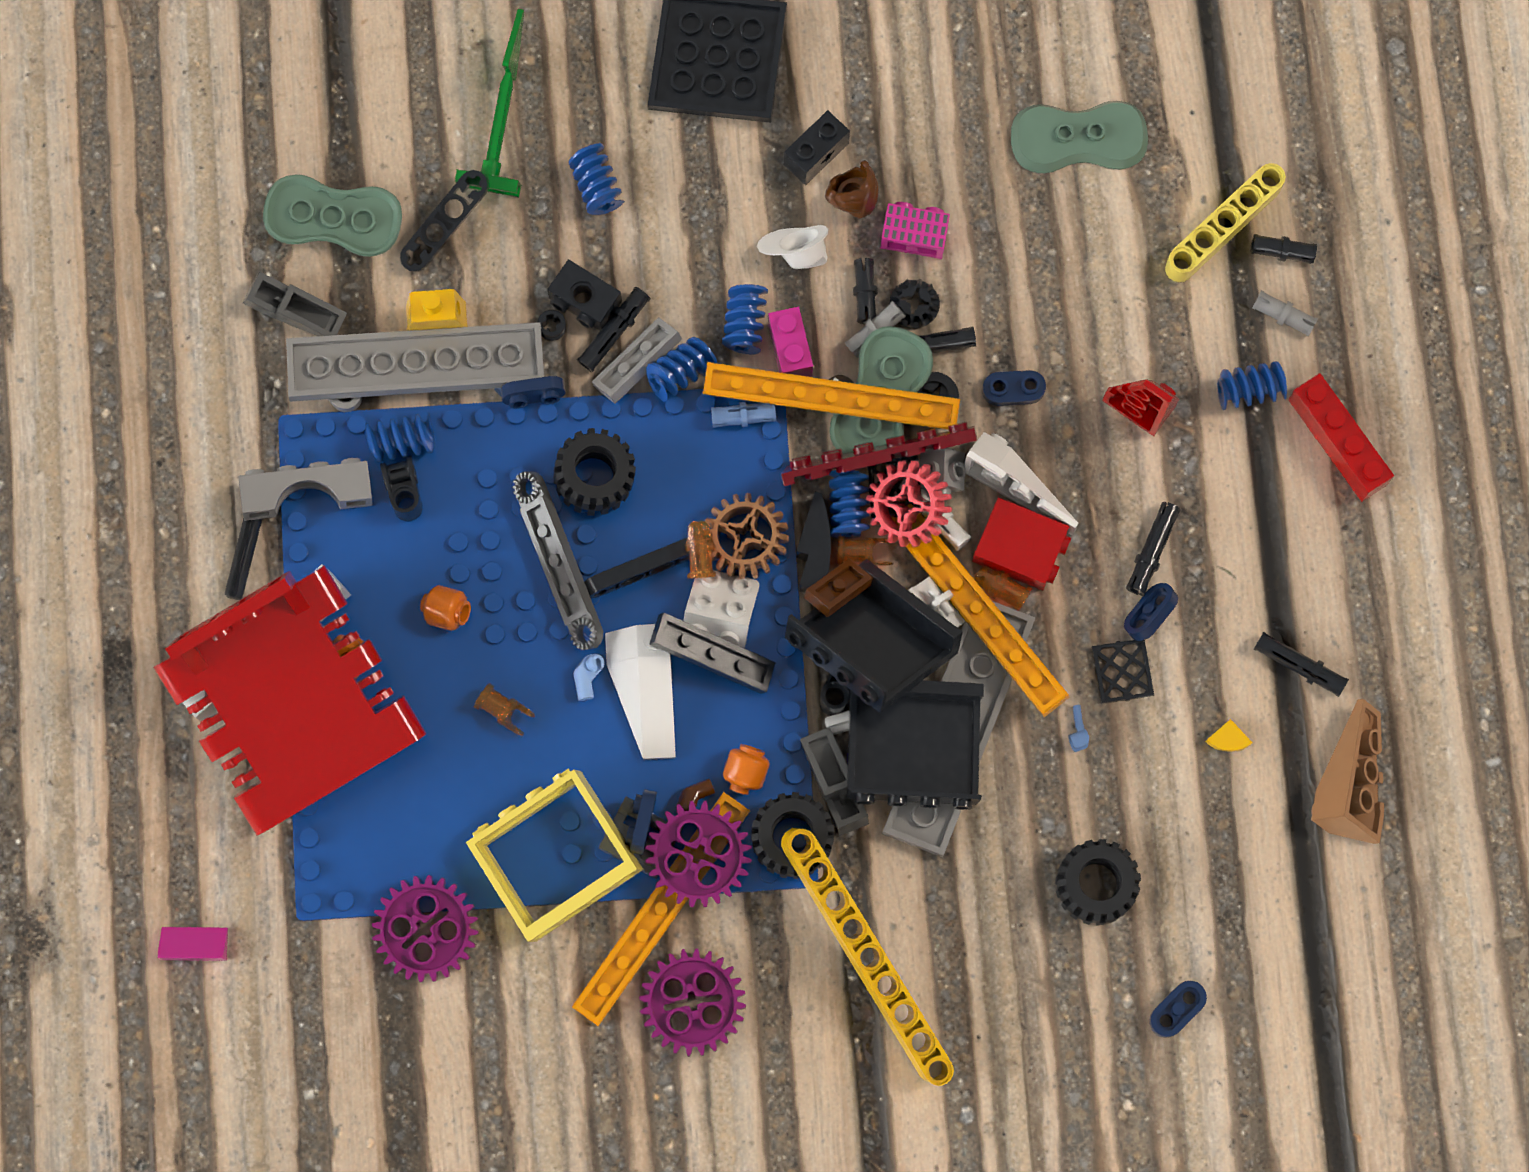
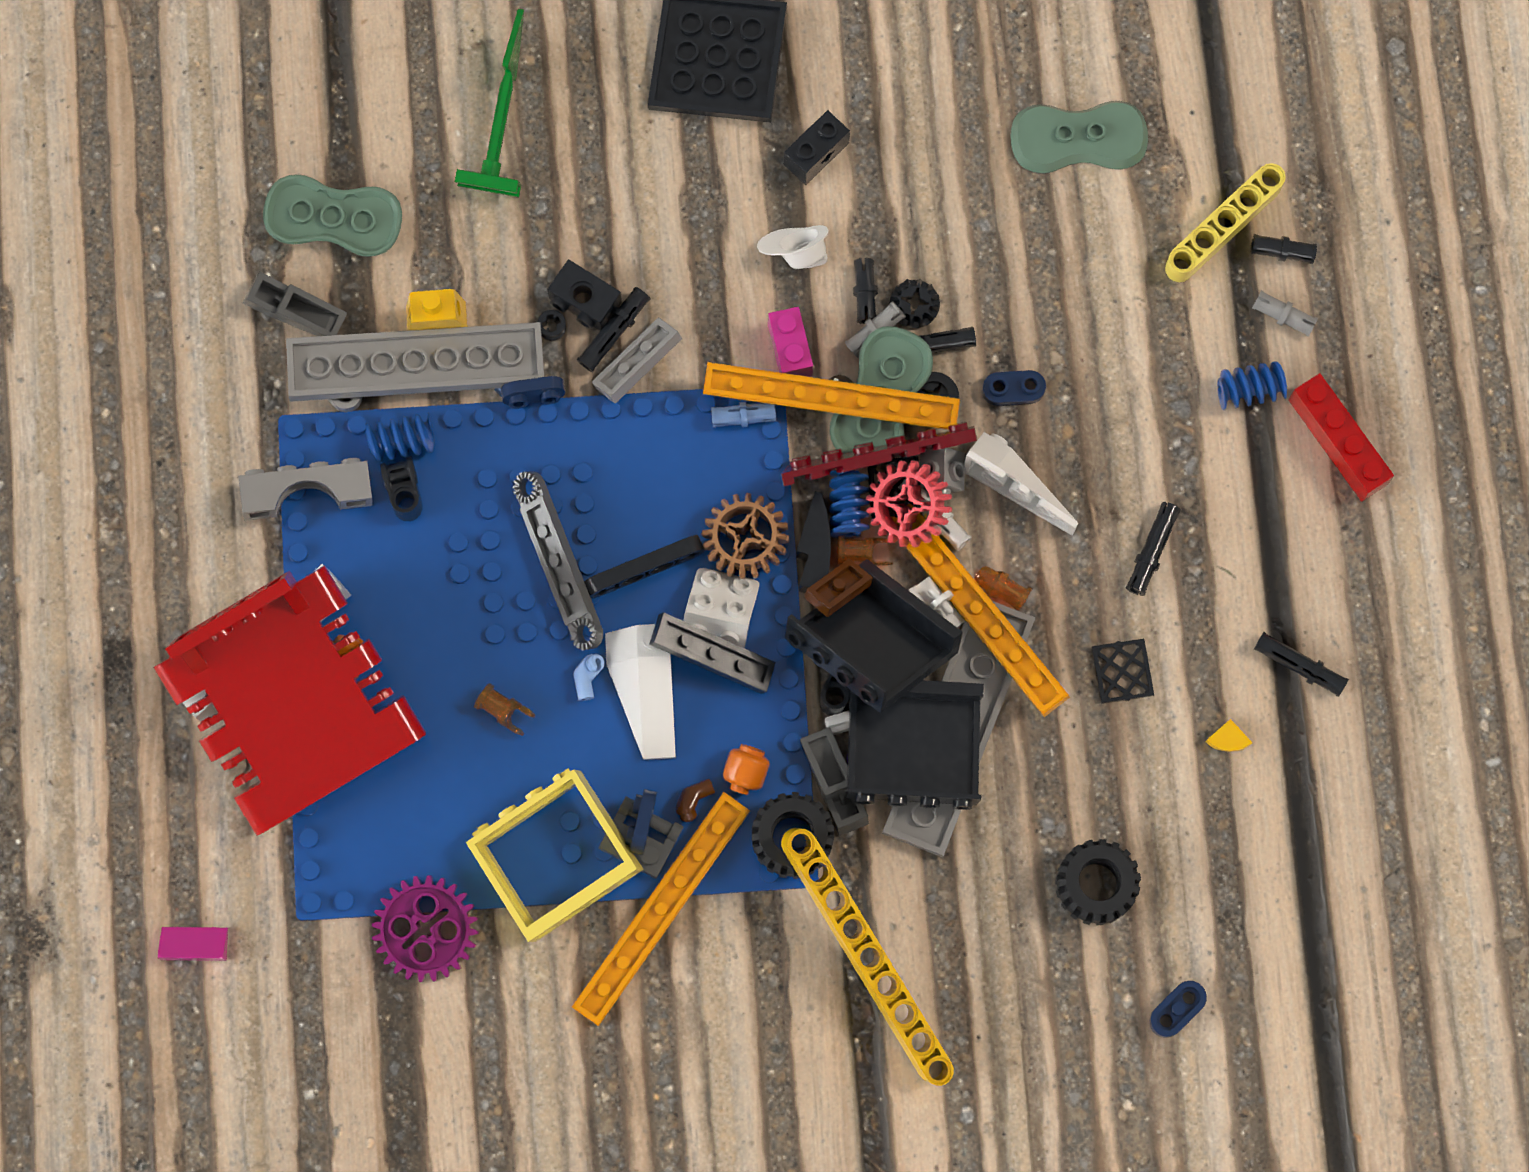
(242, 559): black axle -> none
(445, 608): orange head -> none
(448, 224): black beam -> none
(593, 180): blue piece -> none
(598, 447): black tyre -> none
(677, 366): blue piece -> none
(687, 882): magenta gear -> none
(698, 1032): magenta gear -> none
(699, 547): clear orange piece -> none
(743, 317): blue piece -> none
(854, 191): reddish brown hair -> none
(915, 230): dark pink brick -> none
(1022, 544): red brick -> none
(1079, 739): medium blue hand -> none
(1143, 403): red wedge -> none
(1151, 611): dark blue plate -> none
(1348, 790): medium nougat wedge -> none

